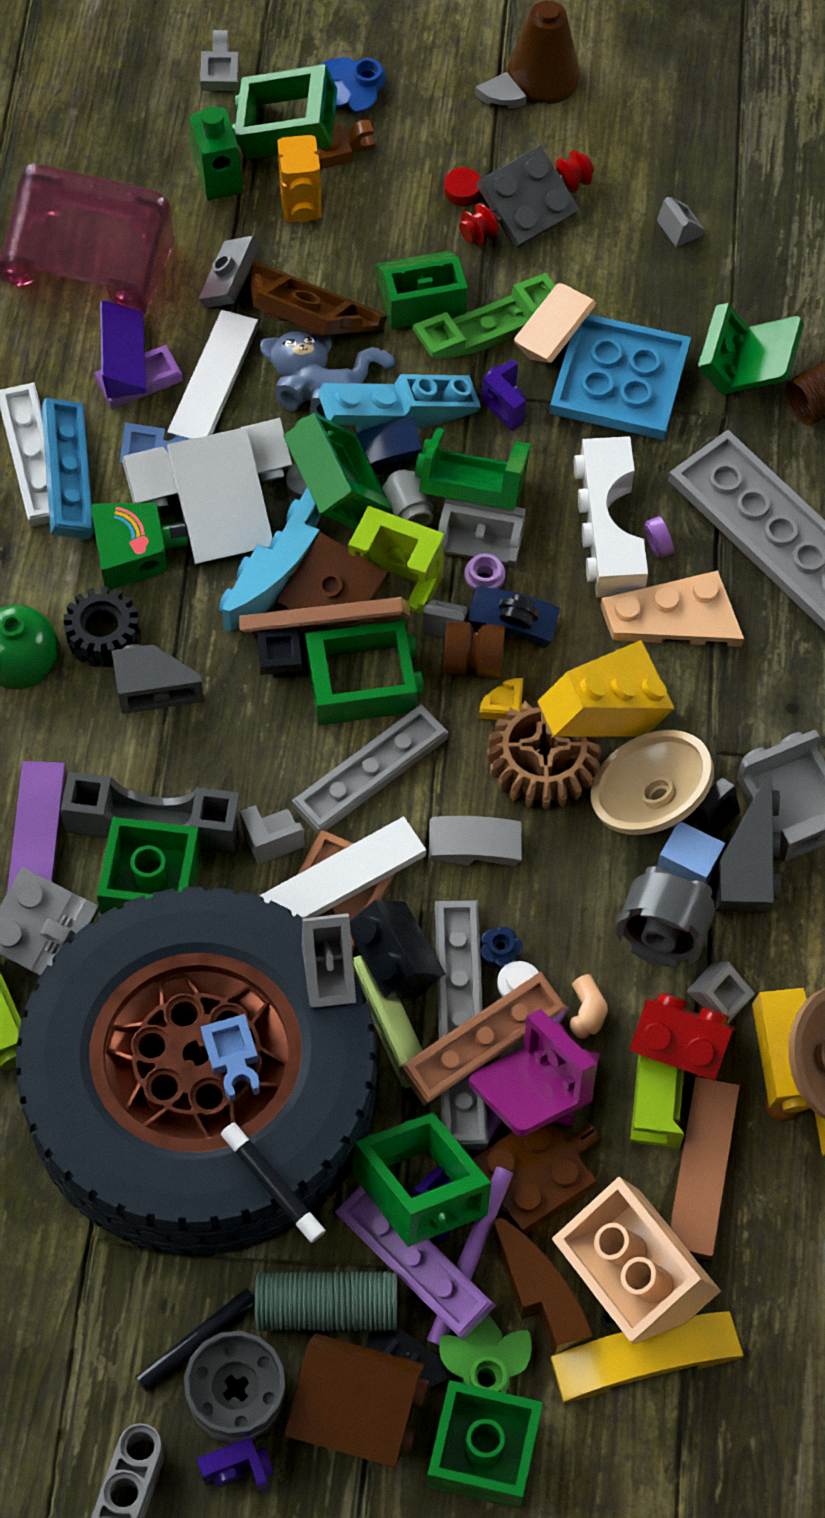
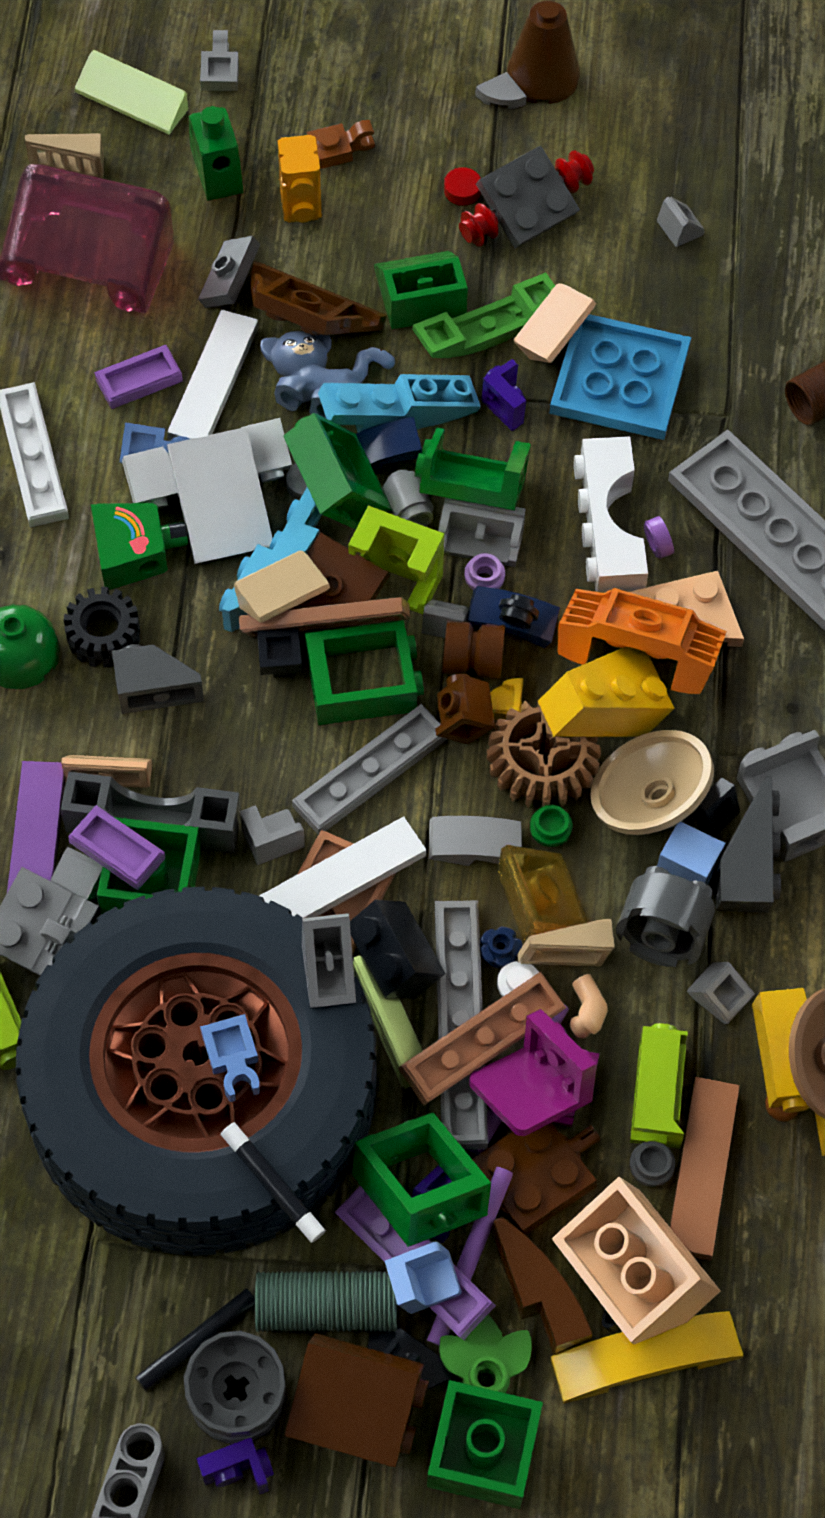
(67, 152): none -> tan slope
(67, 469): dark azure tile -> none
(78, 874): none -> light grey slope
(116, 847): none -> medium lavender tile
(122, 350): dark purple slope -> none
(125, 771): none -> light nougat slope
(132, 92): none -> yellowish green slope
(280, 586): none -> tan slope
(283, 86): green window -> none
(356, 81): blue plate -> none
(423, 1277): none -> light blue panel
(464, 709): none -> reddish brown brick
(539, 890): none -> clear yellow slope
(551, 826): none -> green plate
(575, 945): none -> tan slope
(645, 625): none -> orange plate
(652, 1164): none -> dark grey plate
(682, 1036): red bracket -> none
(746, 356): green bracket -> none

